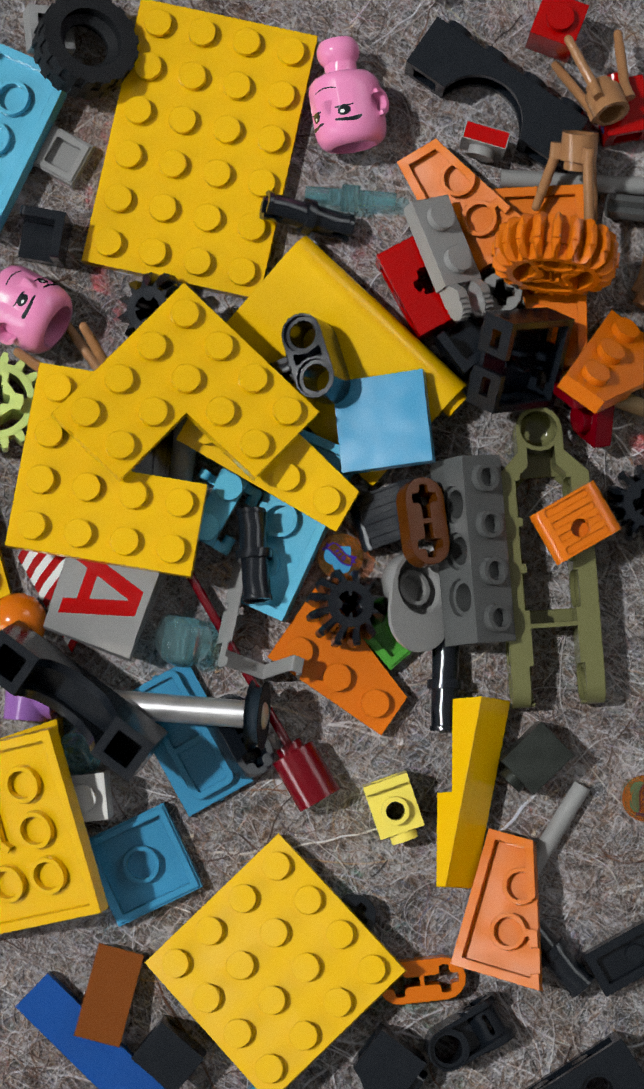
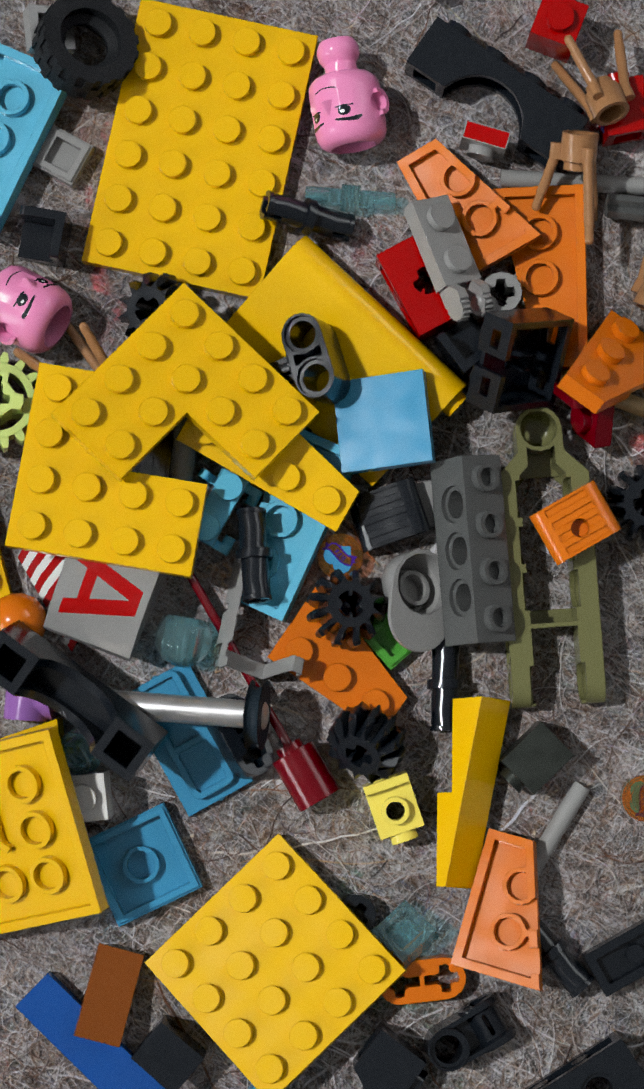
(367, 742): none -> black gear
(405, 933): none -> clear light blue plate
(422, 522): reddish brown beam -> none
(555, 254): orange gear -> none

